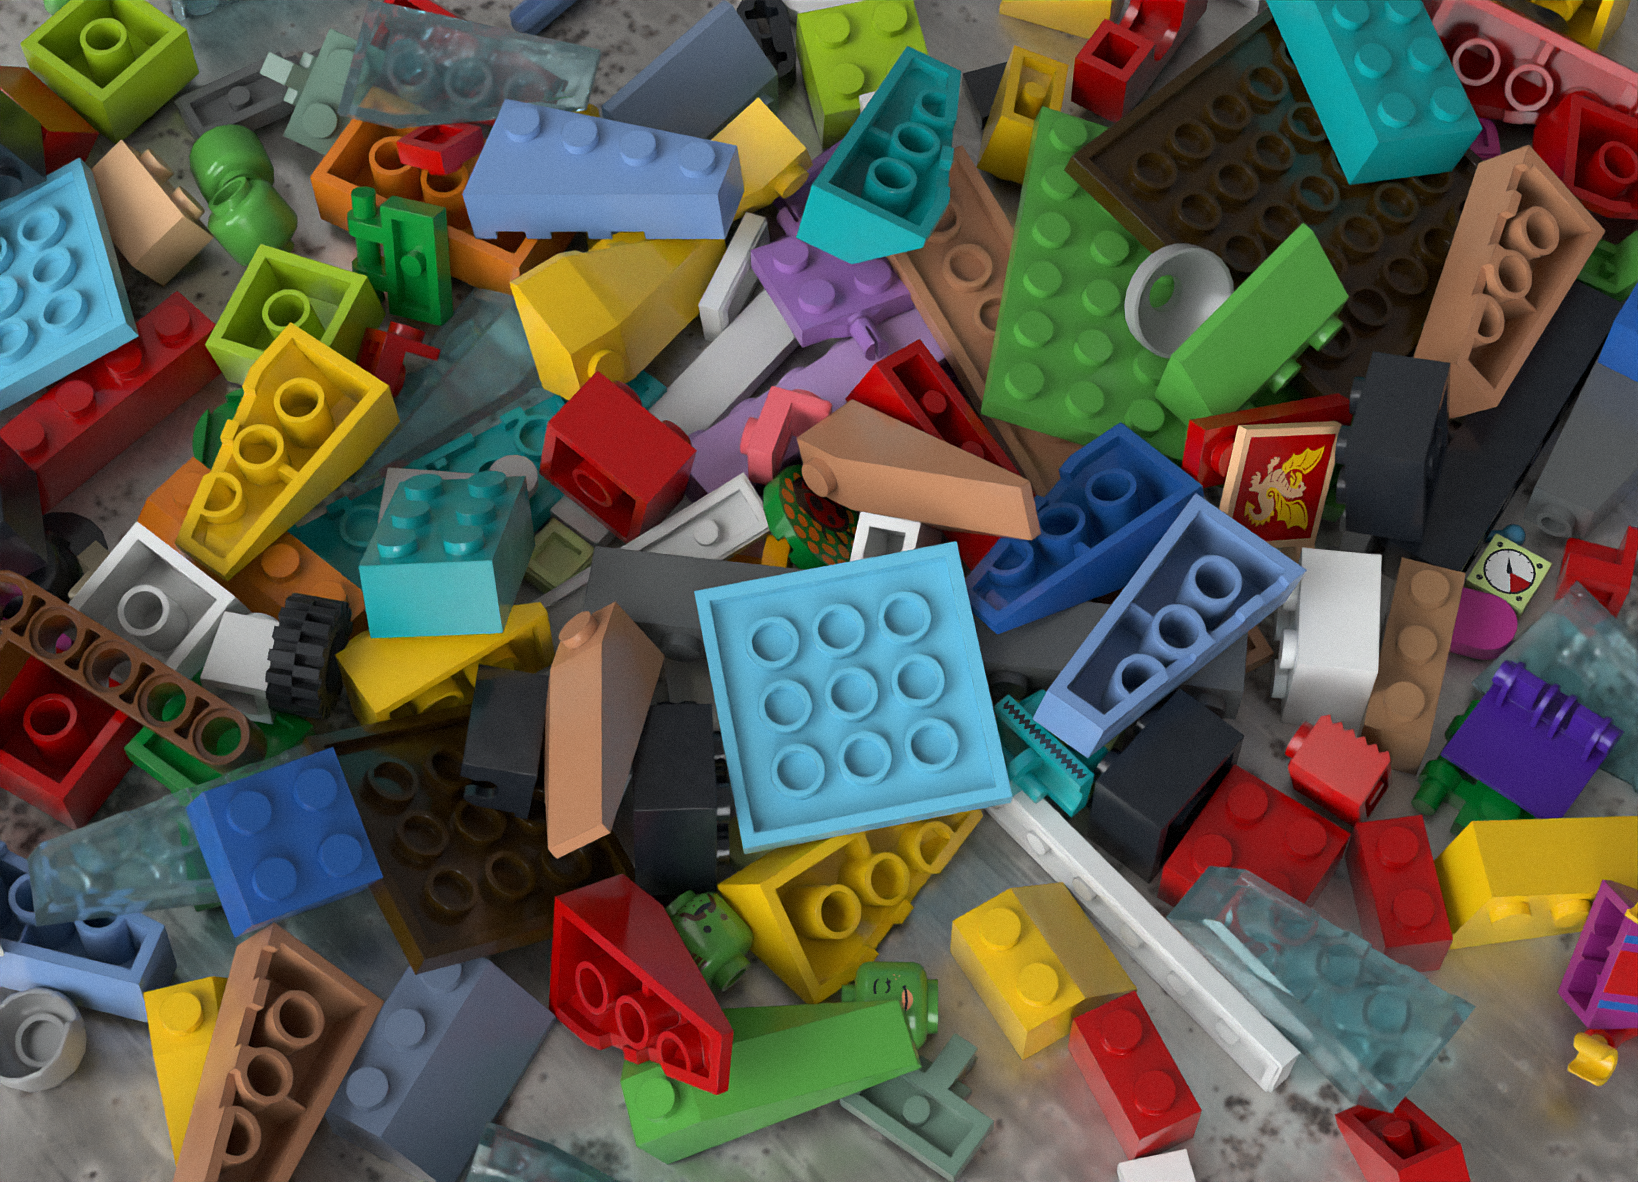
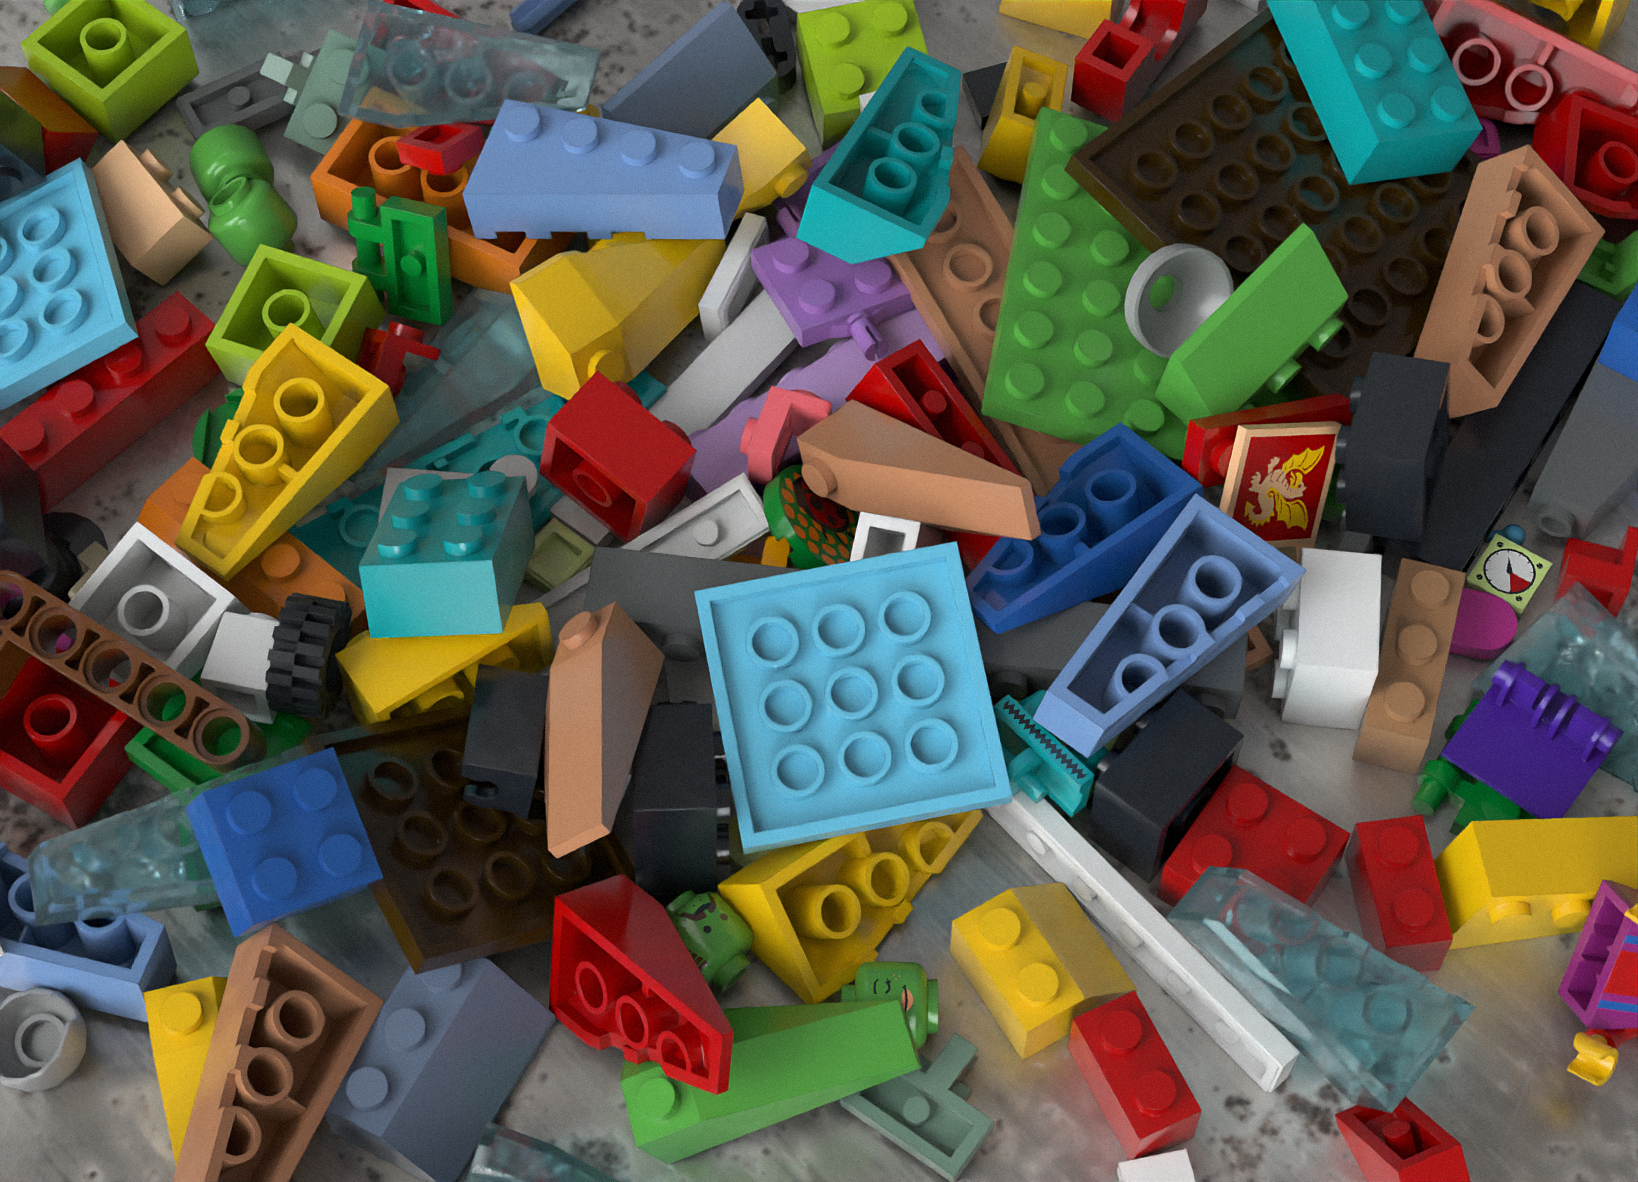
(1338, 770): red brick -> none

